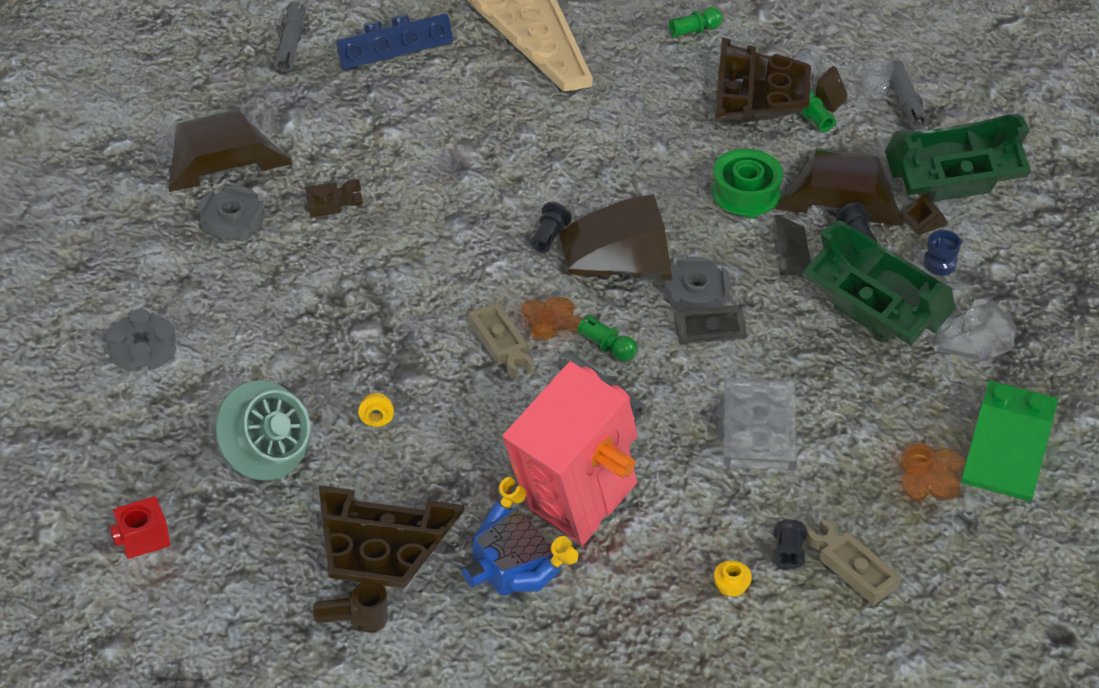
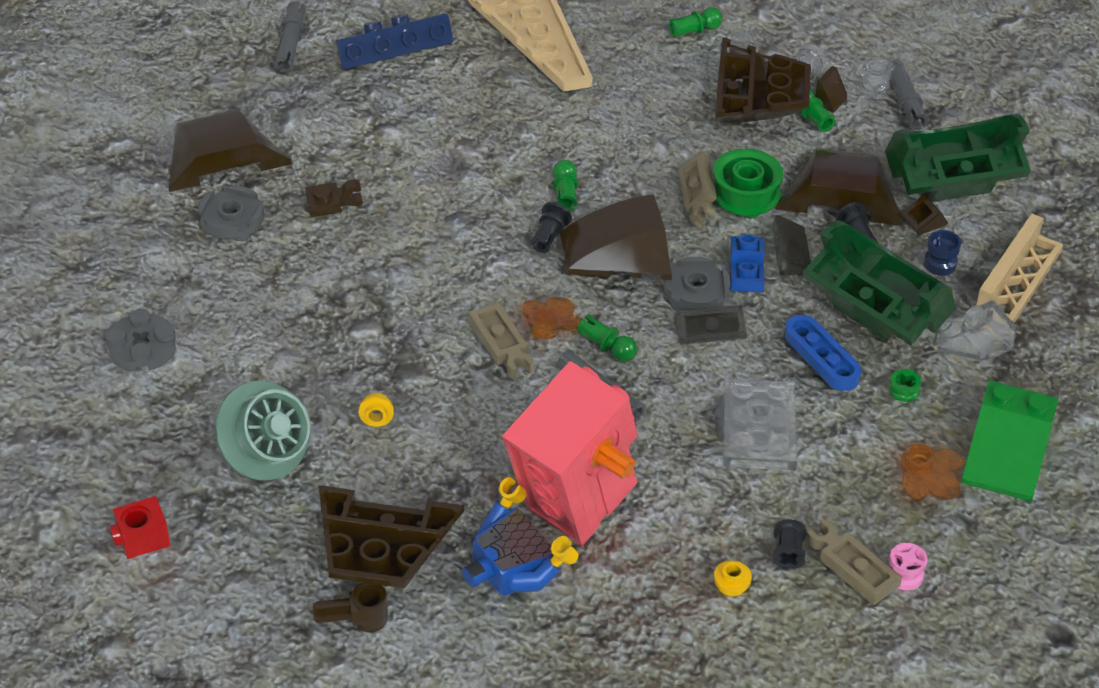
(565, 183): none -> green pin
(698, 188): none -> dark tan plate
(747, 263): none -> blue slope
(823, 352): none -> blue plate
(905, 377): none -> green bush
(908, 556): none -> bright pink wheel
(1019, 255): none -> tan fence

